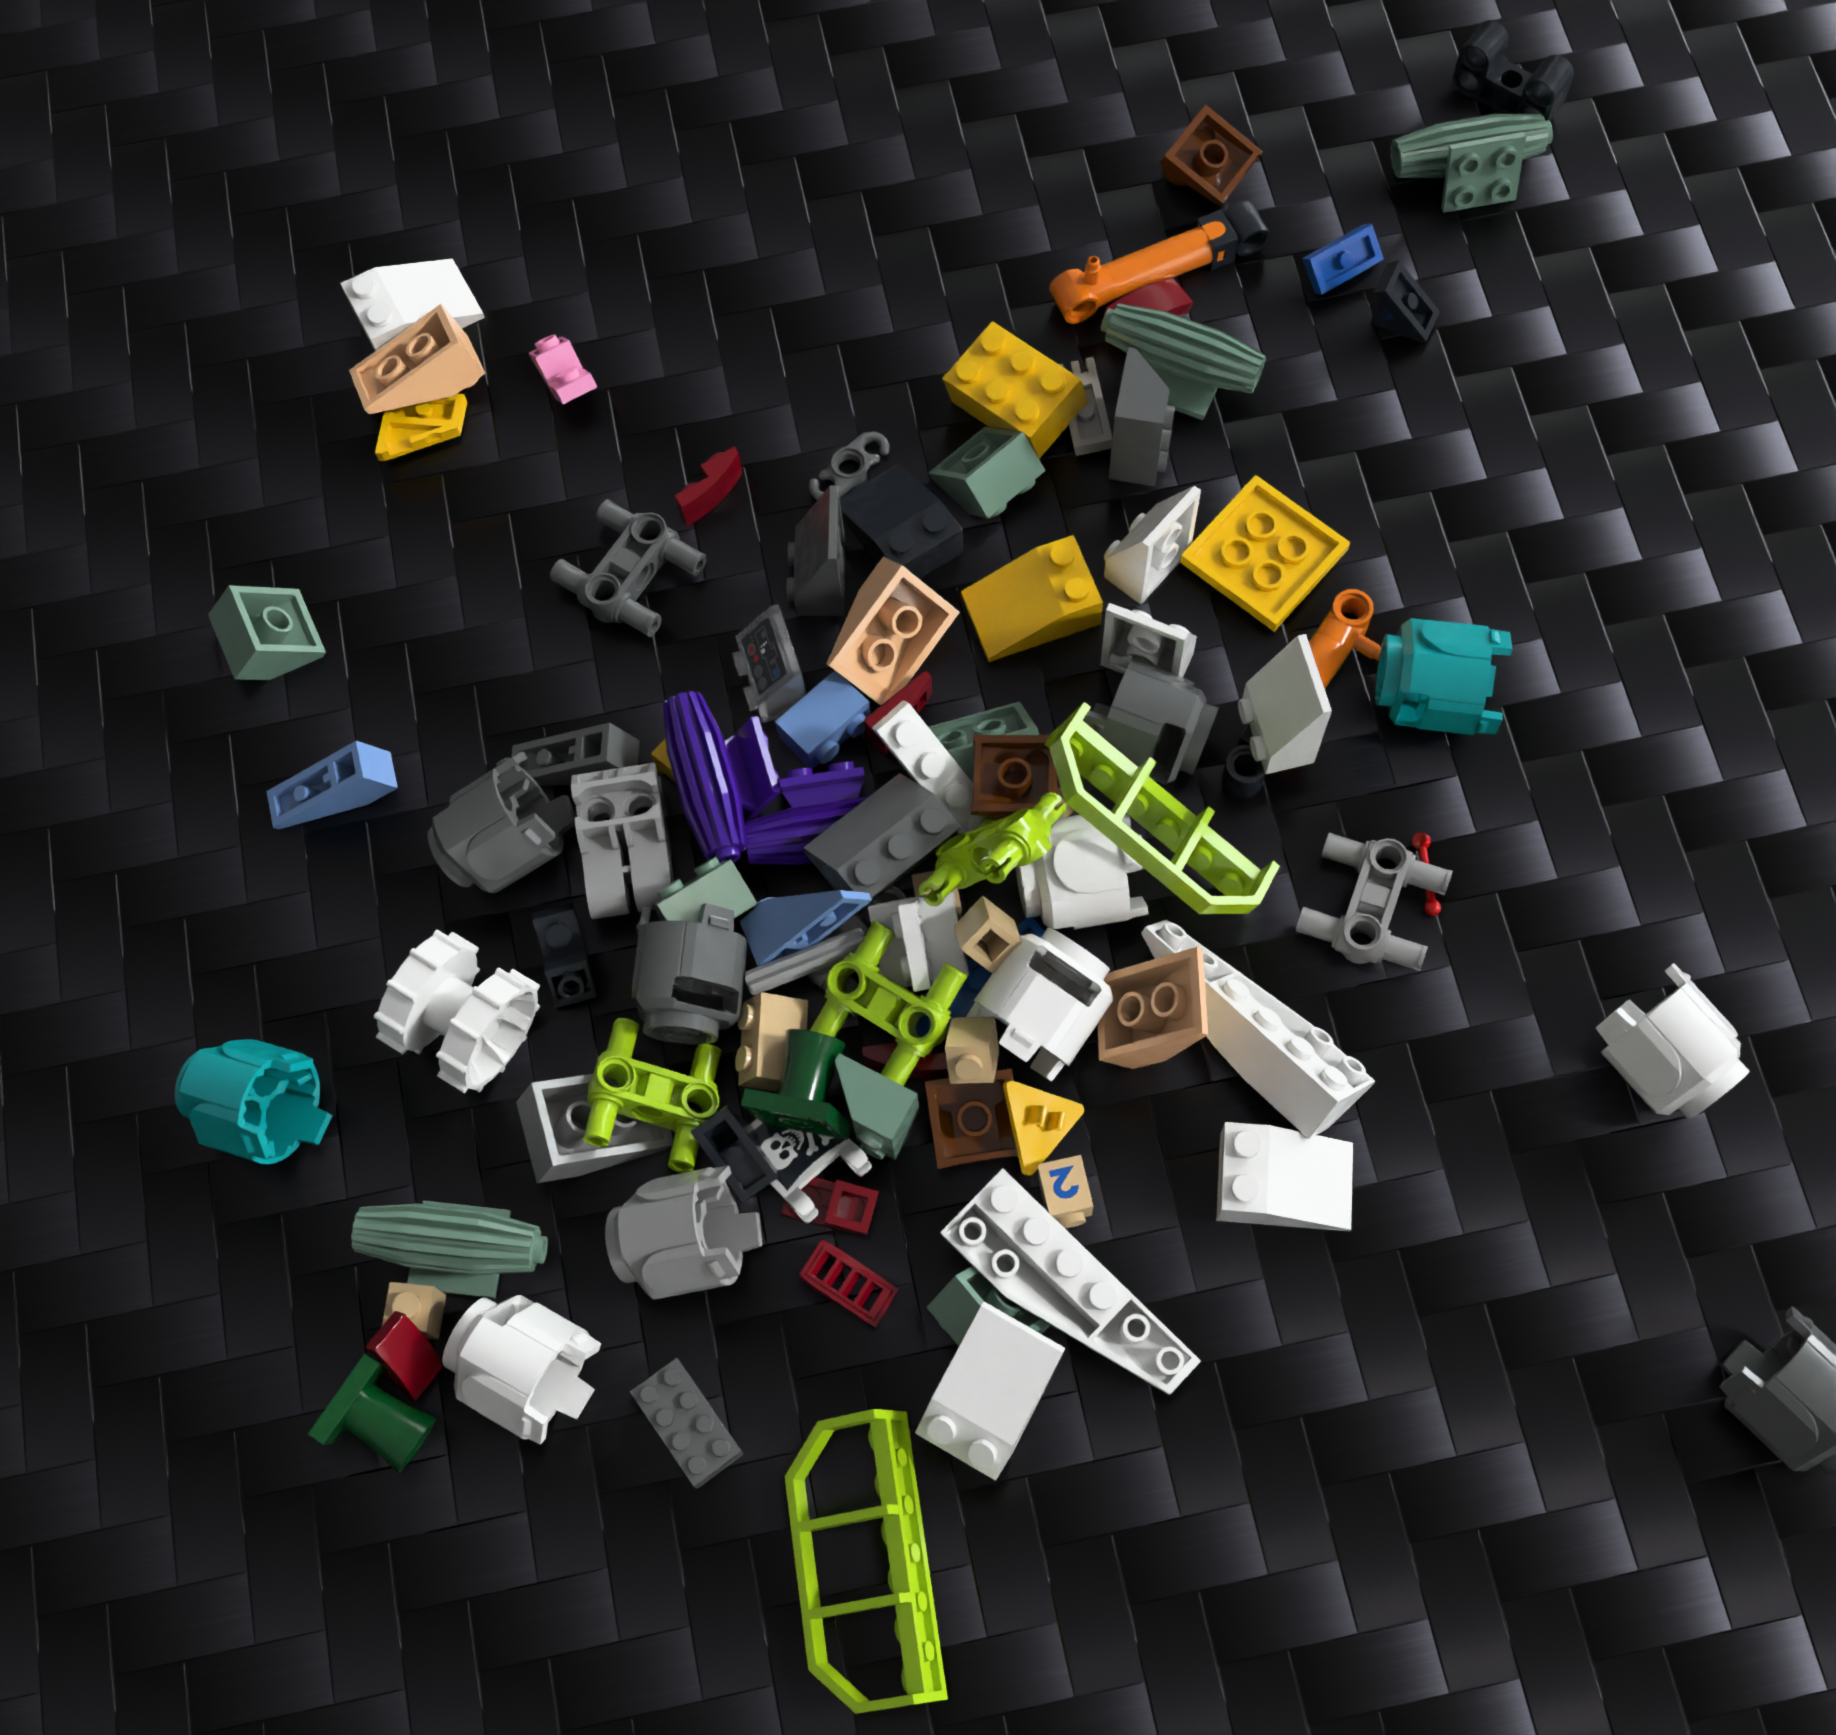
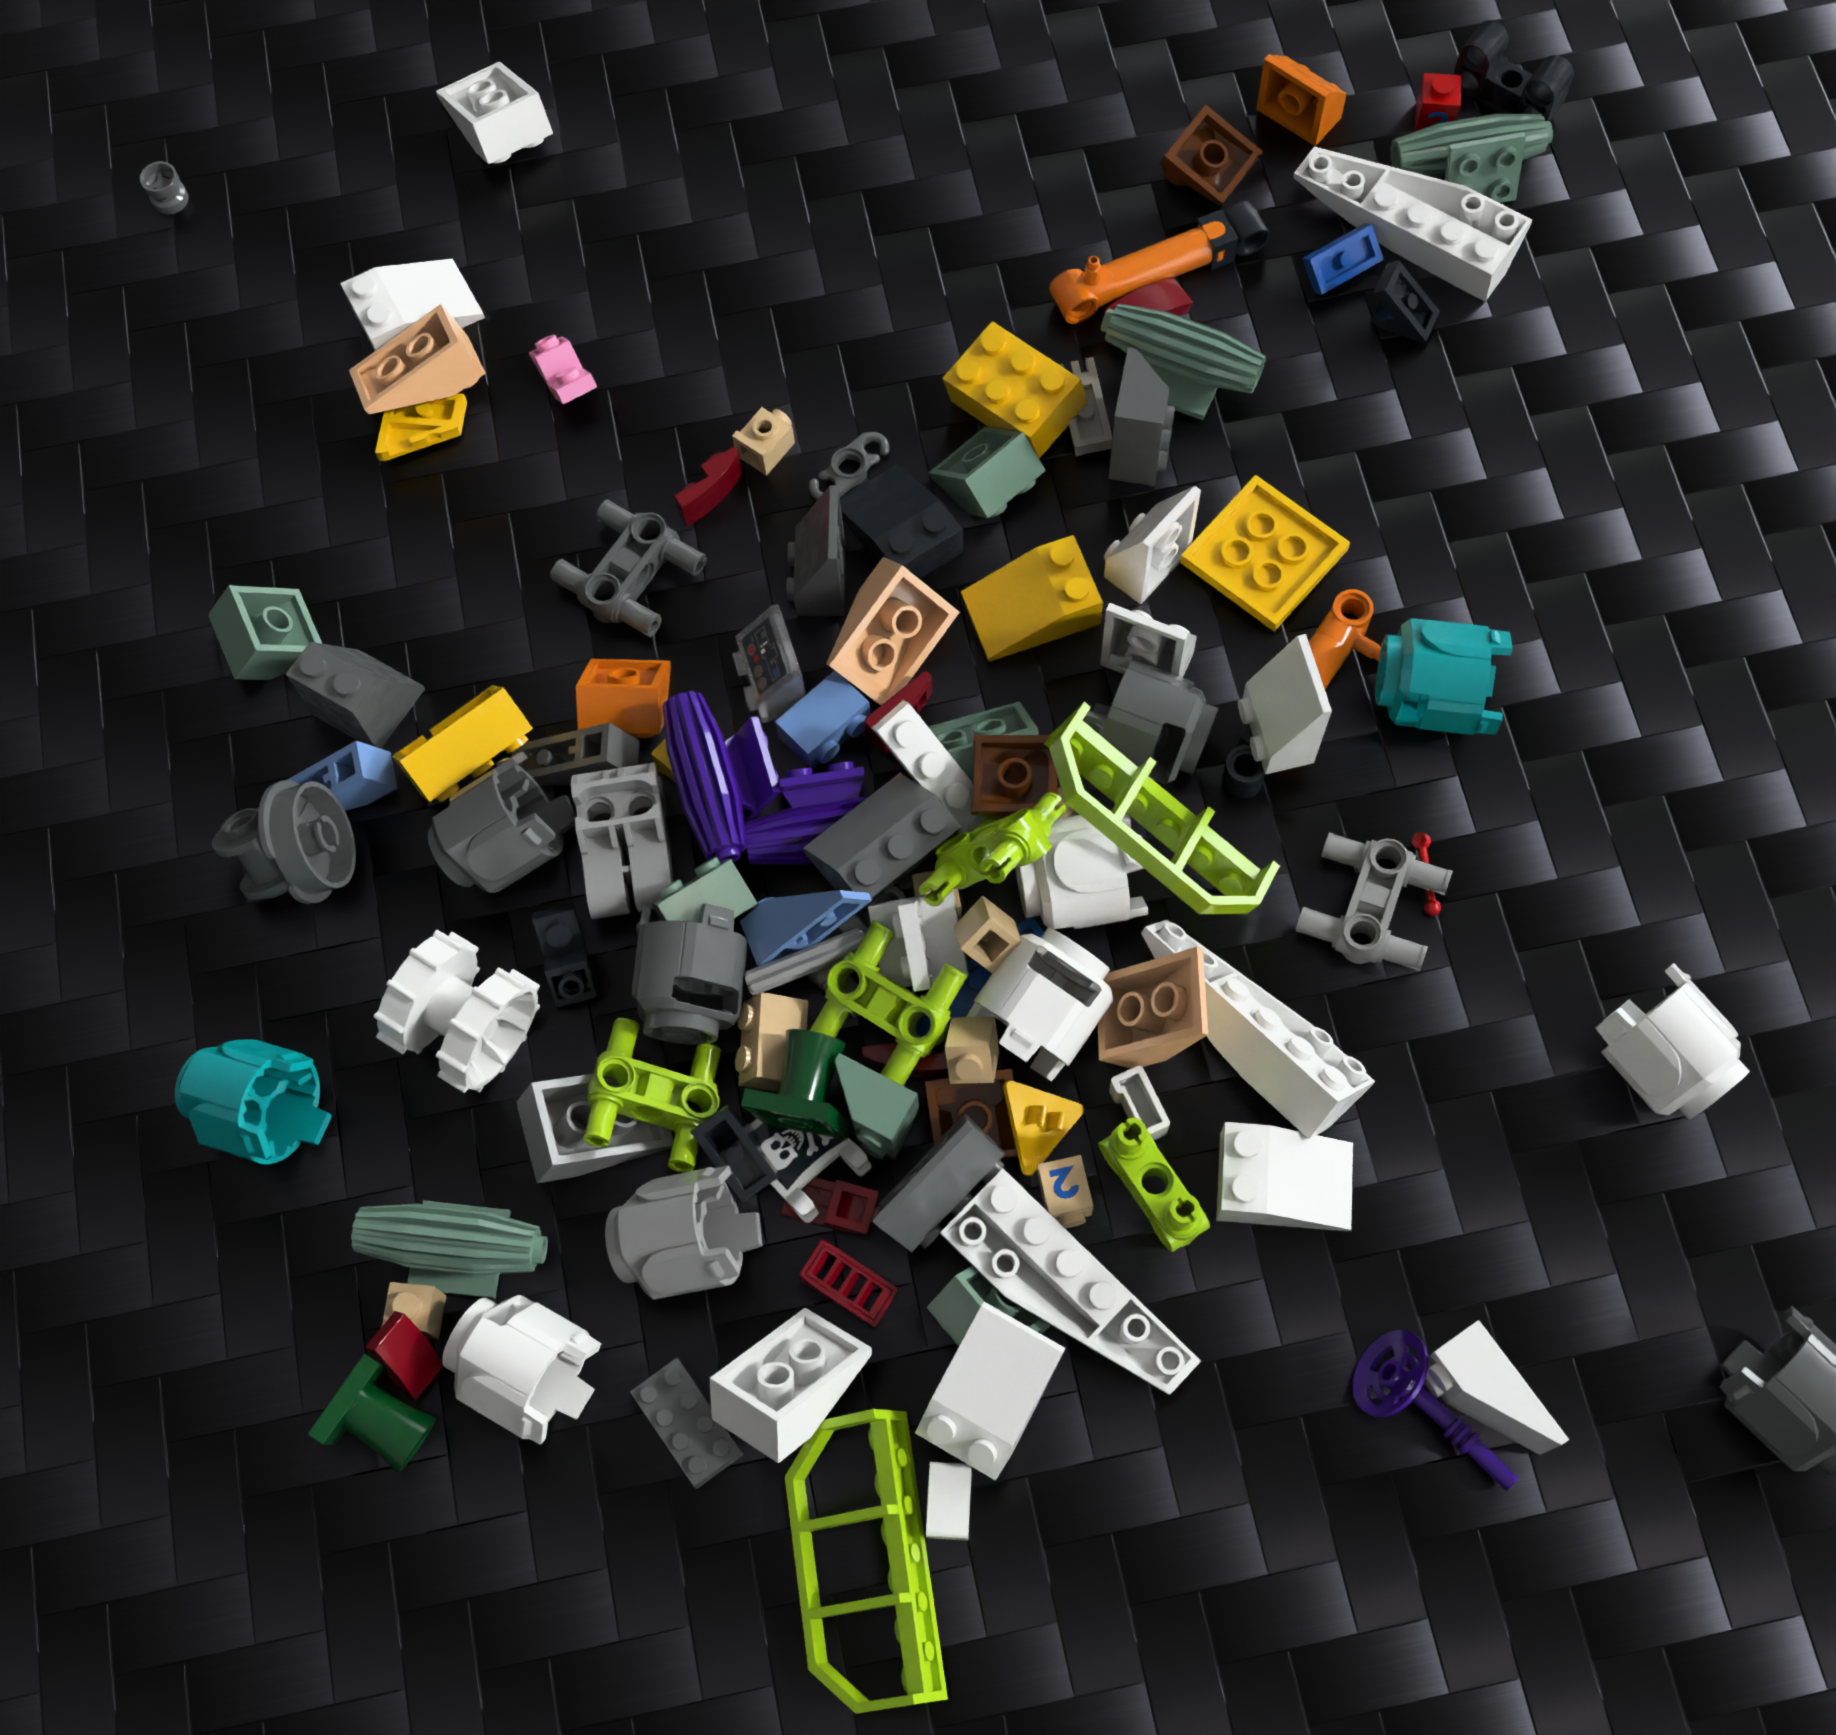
(164, 187): none -> dark grey wheel
(291, 843): none -> dark grey piece
(353, 691): none -> dark grey slope
(464, 744): none -> yellow piece
(496, 112): none -> white slope
(624, 695): none -> orange slope
(764, 439): none -> tan brick
(786, 1383): none -> white slope
(939, 1185): none -> dark grey slope
(948, 1501): none -> white piece
(1135, 1156): none -> lime piece
(1140, 1100): none -> white piece
(1299, 98): none -> orange slope
(1409, 1385): none -> dark purple dish
(1420, 217): none -> white wedge
(1437, 100): none -> red brick
(1485, 1385): none -> white slope

